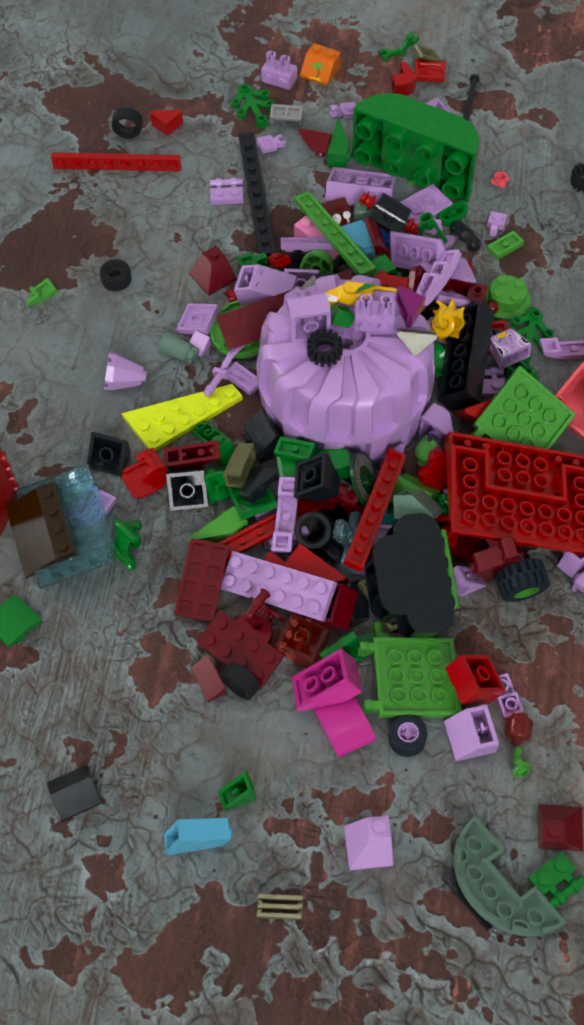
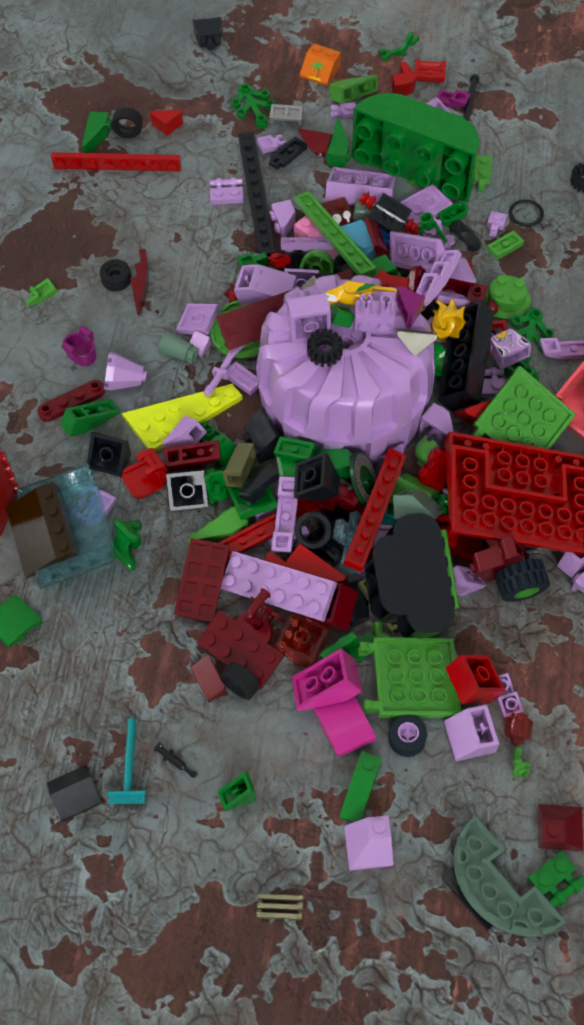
(75, 397): none -> dark red plate
(79, 347): none -> magenta piece
(86, 417): none -> green slope
(96, 130): none -> green slope
(128, 795): none -> teal piece
(141, 282): none -> dark red slope
(173, 759): none -> black piece
(186, 432): none -> lavender slope
(197, 834): medium azure slope -> none
(208, 32): none -> black torso
(212, 271): dark red slope -> none
(278, 72): lavender brick -> none
(283, 216): none -> lavender slope
(287, 153): none -> black hinge
(353, 88): none -> bright green slope
(360, 787): none -> green slope
(425, 54): olive slope -> none
(455, 99): none -> magenta slope
(483, 171): none -> bright green hinge
(500, 179): coral plate -> none
(526, 224): none -> black tyre

